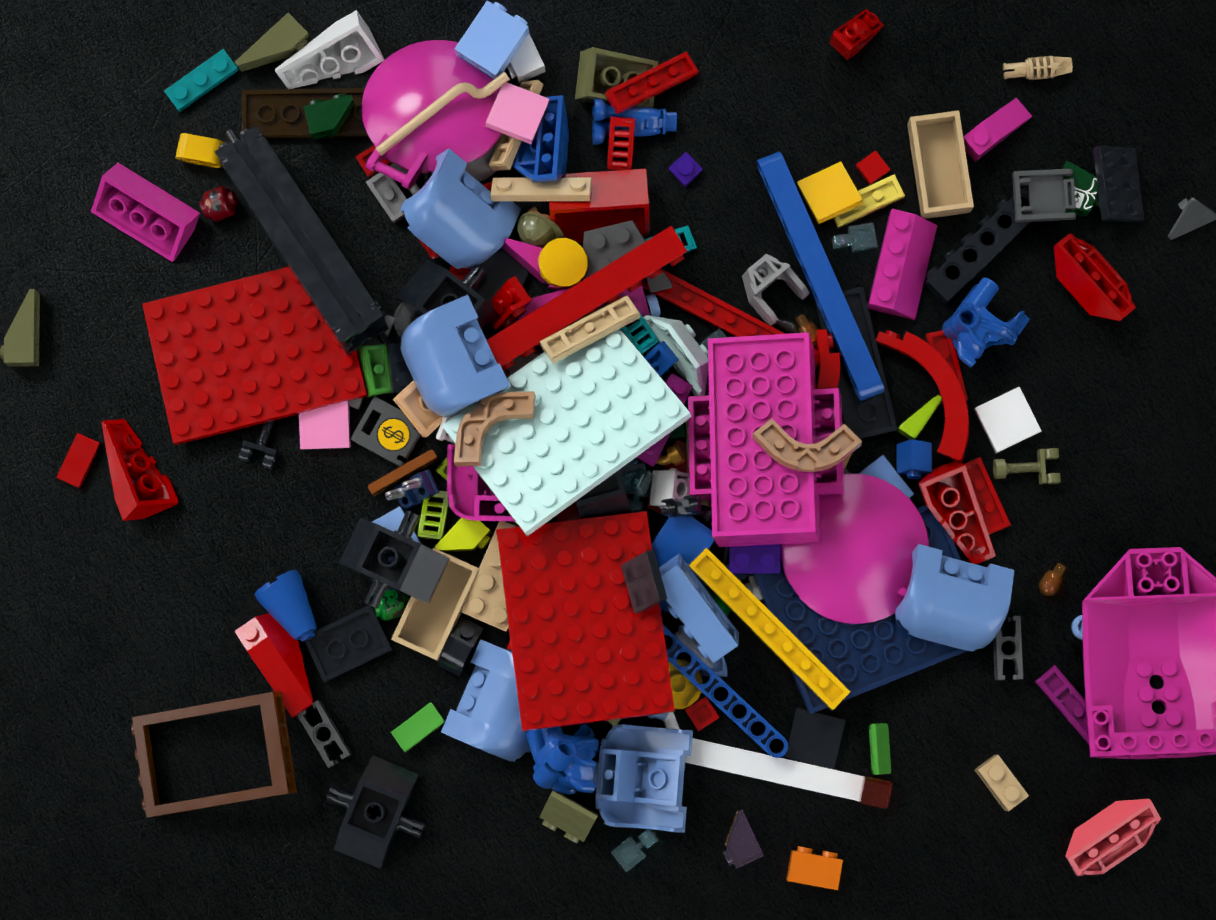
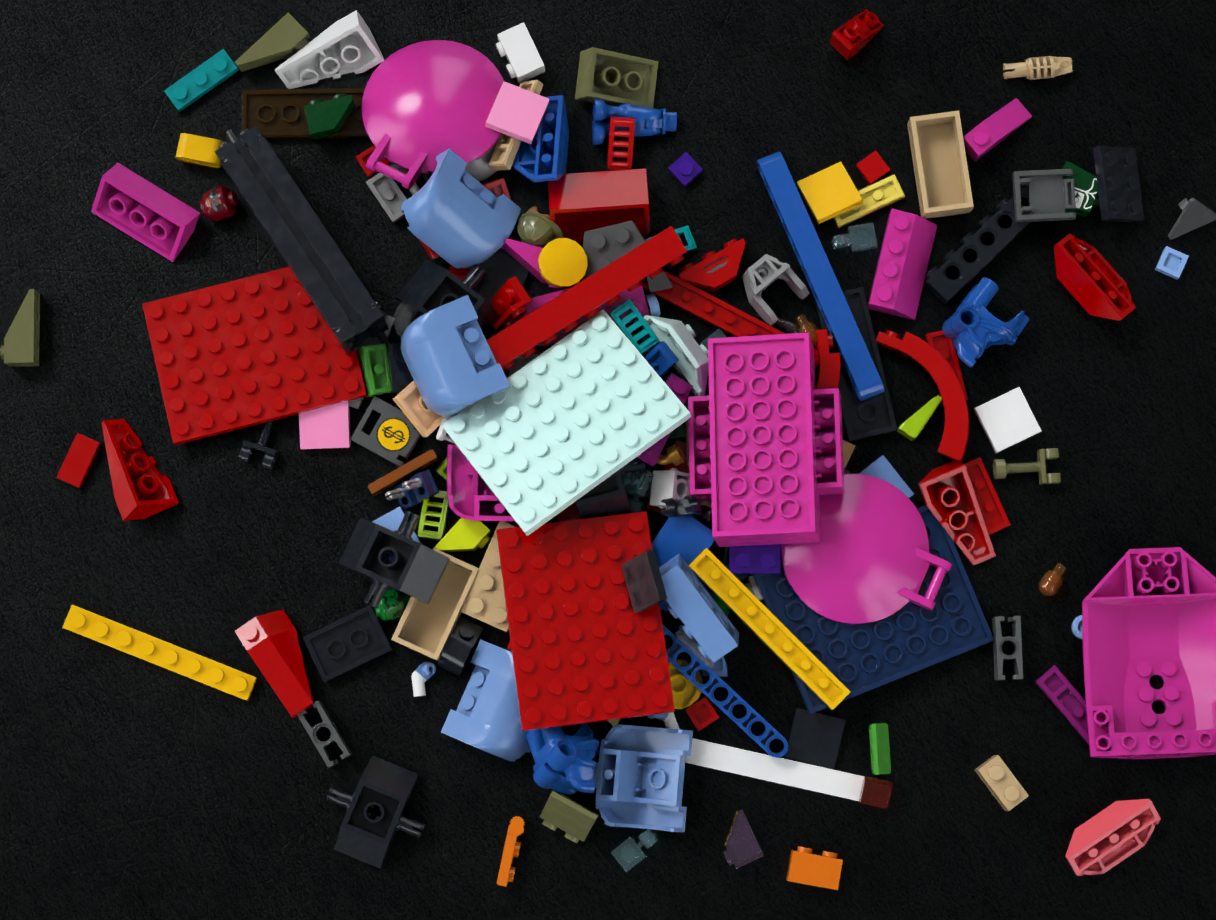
(160, 652): none -> yellow plate
(277, 748): reddish brown window -> none
(289, 605): blue cone -> none
(418, 727): bright green slope -> none
(420, 676): none -> arm
(439, 104): tan piece -> none
(488, 413): medium nougat plate -> none
(492, 39): light blue brick -> none
(511, 850): none -> orange hinge
(525, 190): tan plate -> none
(590, 329): tan plate -> none
(651, 83): red tile -> none
(716, 268): none -> red slope
(806, 456): medium nougat plate -> none
(914, 458): blue brick -> none
(954, 600): medium blue piece -> none
(1171, 262): none -> light blue tile

